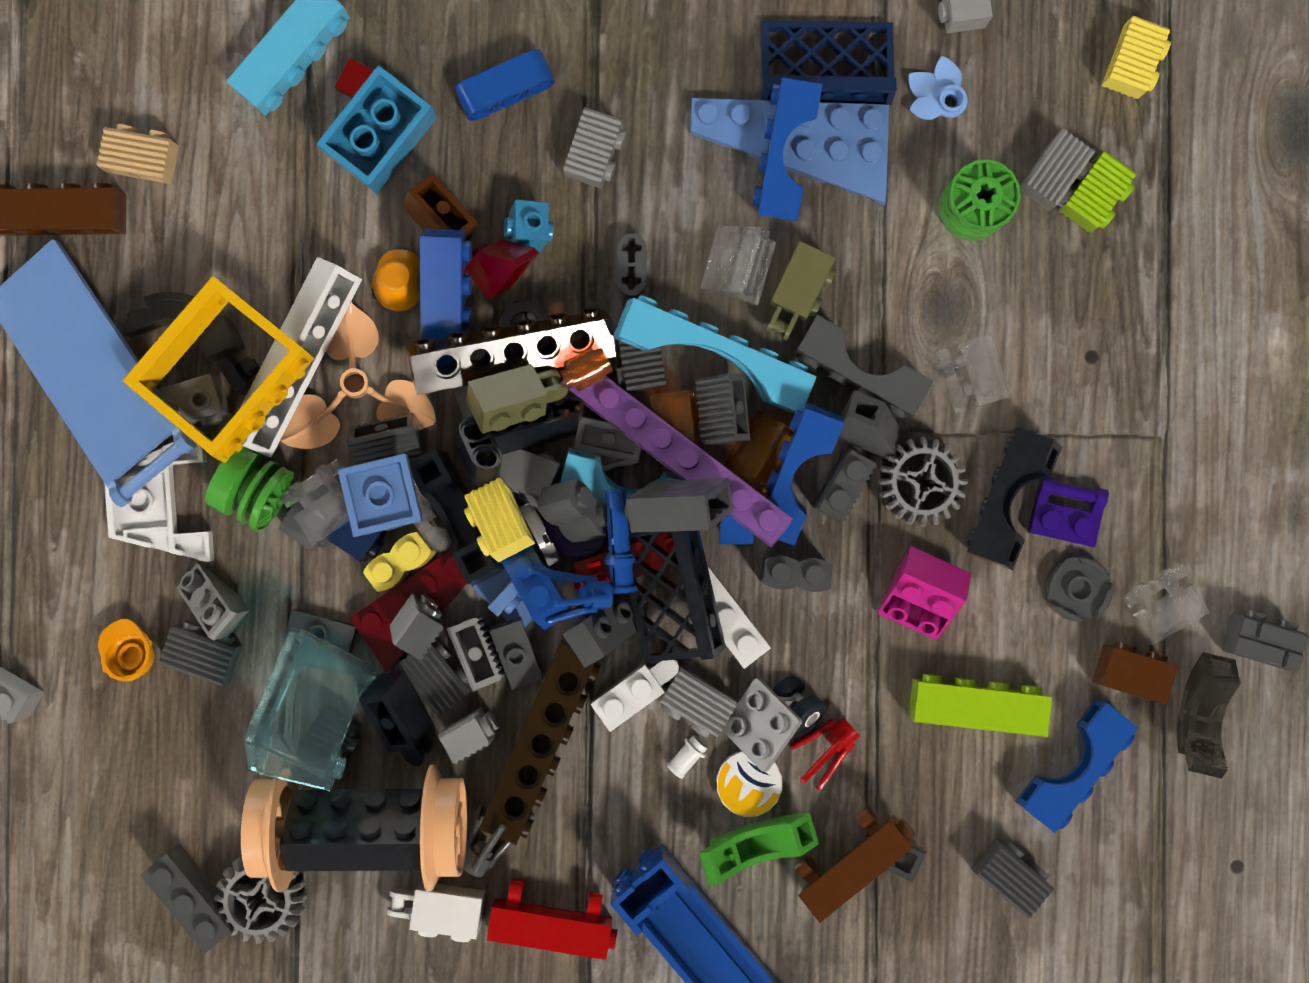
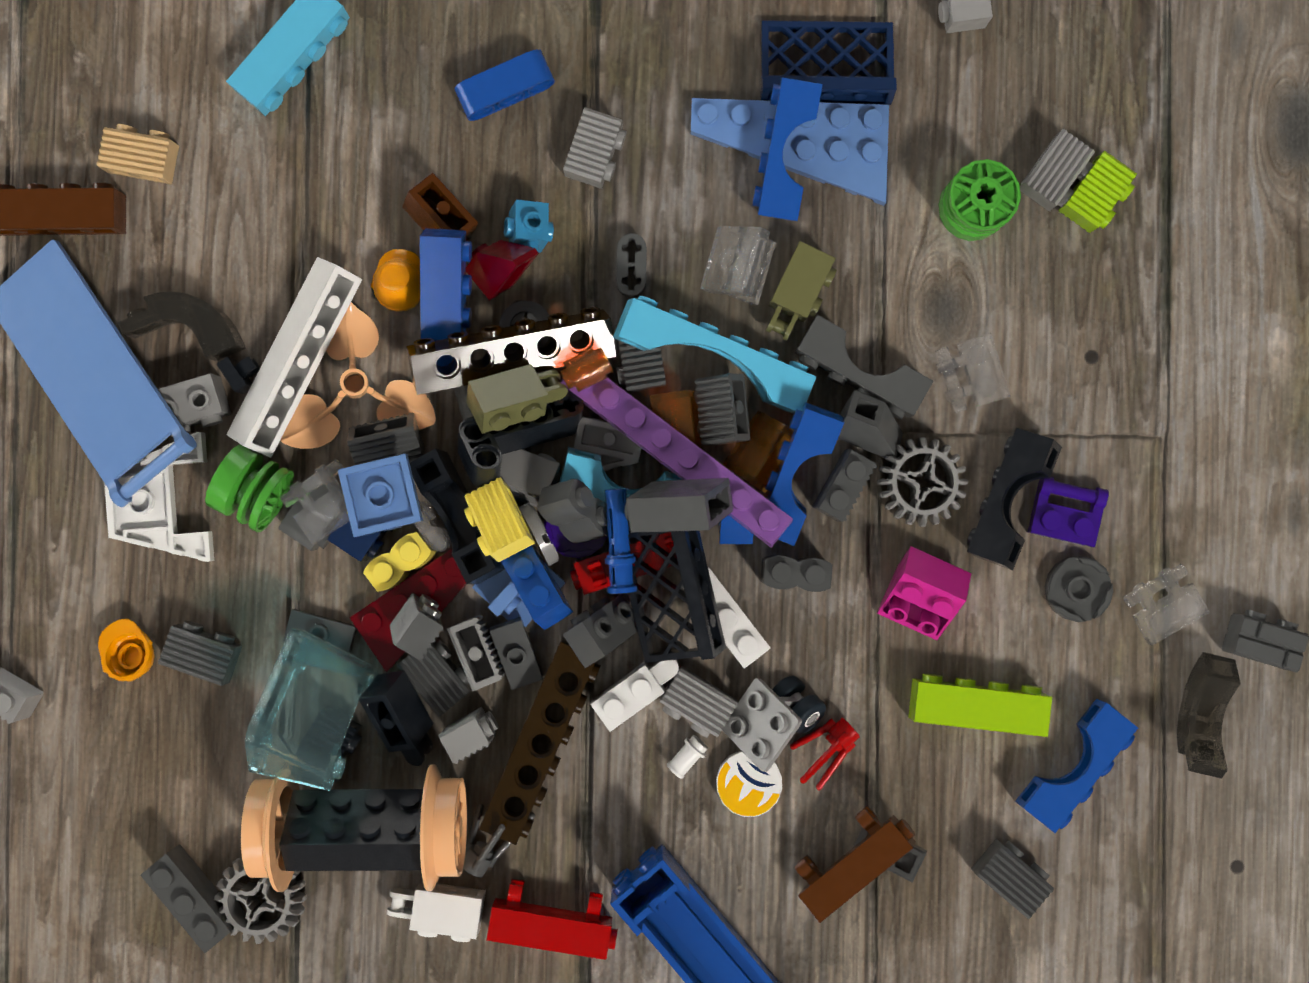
(177, 341): yellow window -> none
(212, 602): light grey slope -> none
(352, 77): red tile -> none
(377, 130): dark azure brick -> none
(591, 596): blue plant -> none
(758, 842): bright green arch -> none
(933, 89): light blue plate -> none
(1135, 674): reddish brown brick -> none
(1137, 57): light yellow brick -> none

